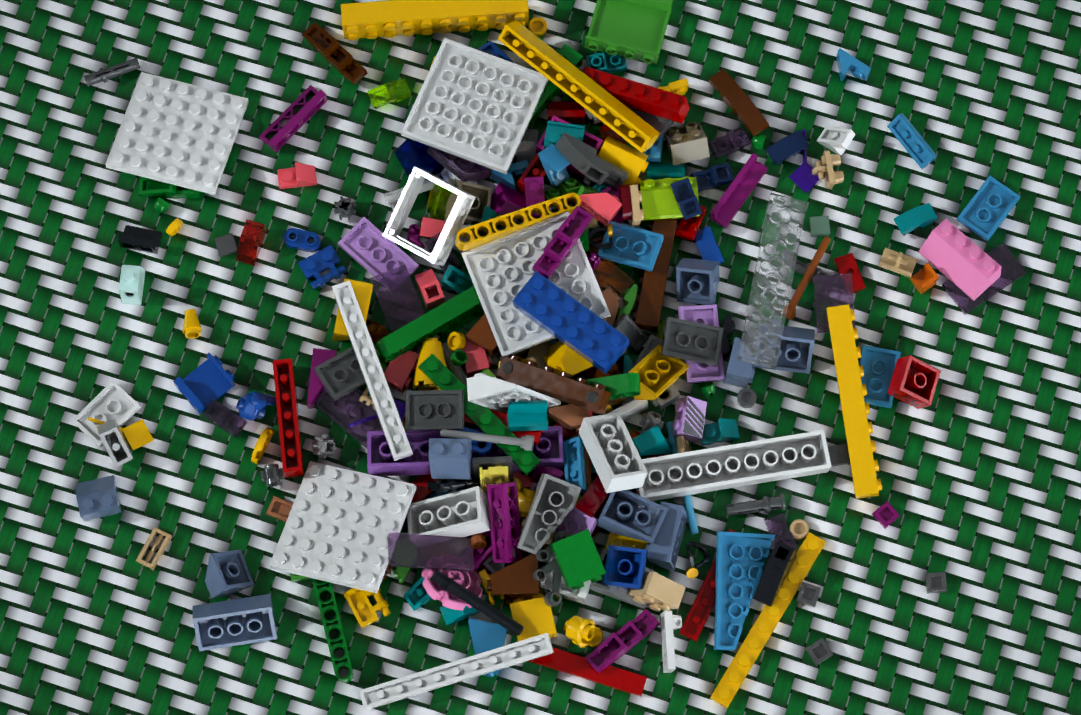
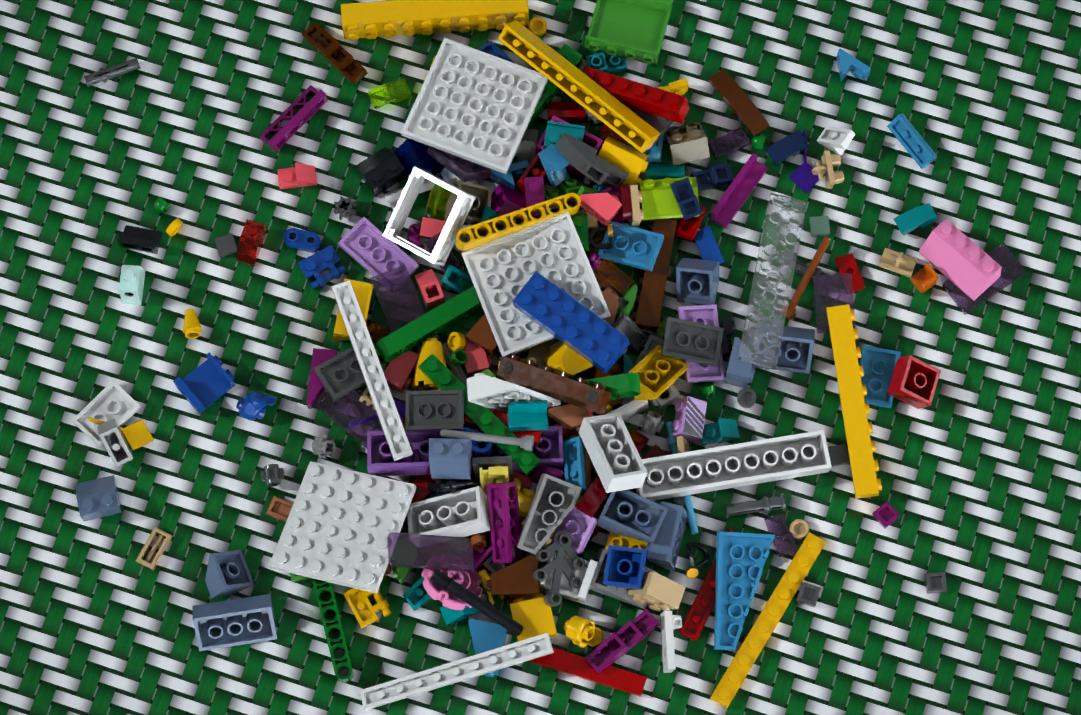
(155, 188): green slope -> none
(177, 133): white plate -> none
(224, 418): slope -> none
(261, 445): yellow tile -> none
(288, 418): red brick -> none
(381, 171): none -> black slope
(563, 242): magenta slope -> none
(578, 559): green brick -> none
(652, 442): teal slope -> none
(775, 573): black slope -> none
(819, 651): flat silver plate -> none
(988, 208): dark azure plate -> none

